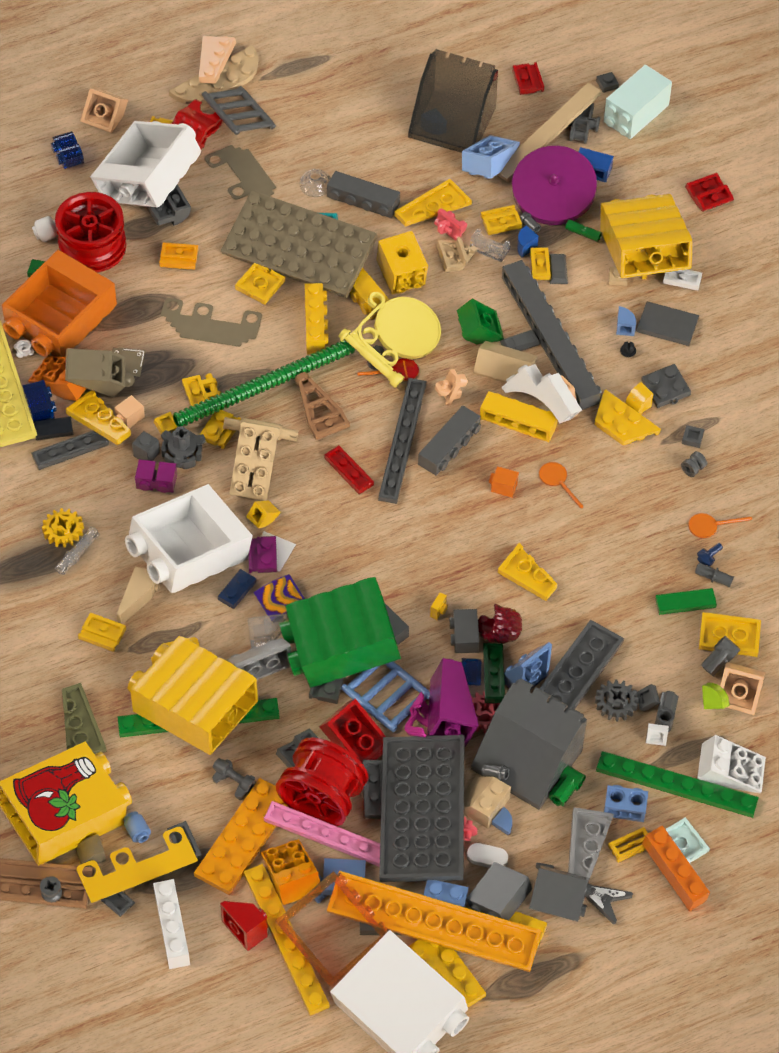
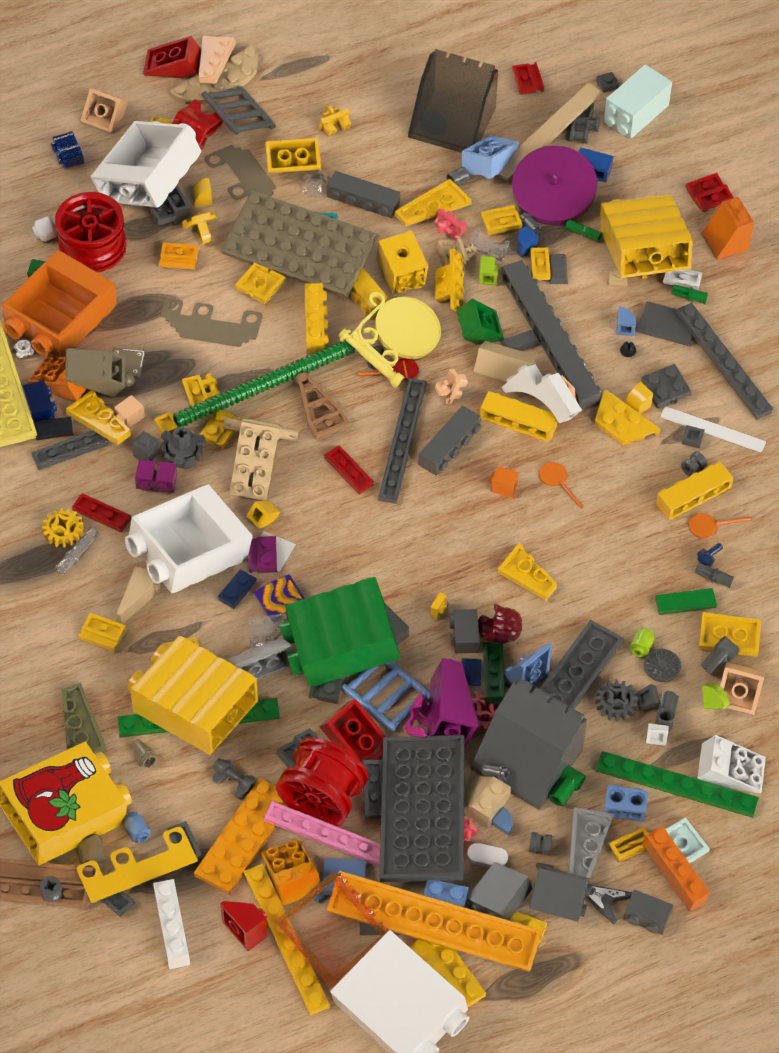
(101, 512): none -> red tile
(145, 756): none -> dark tan cone
(173, 59): none -> red slope
(199, 223): none -> yellow tile
(202, 193): none -> yellow brick
(293, 155): none -> yellow slope
(333, 117): none -> yellow hips
(450, 281): none -> yellow bracket
(459, 176): none -> dark grey beam
(488, 271): none -> lime brick
(535, 842): none -> dark grey wheel
(642, 642): none -> lime brick
(648, 912): none -> dark grey brick
(662, 665): none -> dark grey wheel
(689, 293): none -> green axle
(694, 490): none -> yellow brick
(713, 429): none -> white sticker
(724, 361): none -> dark grey plate
(729, 229): none -> orange slope

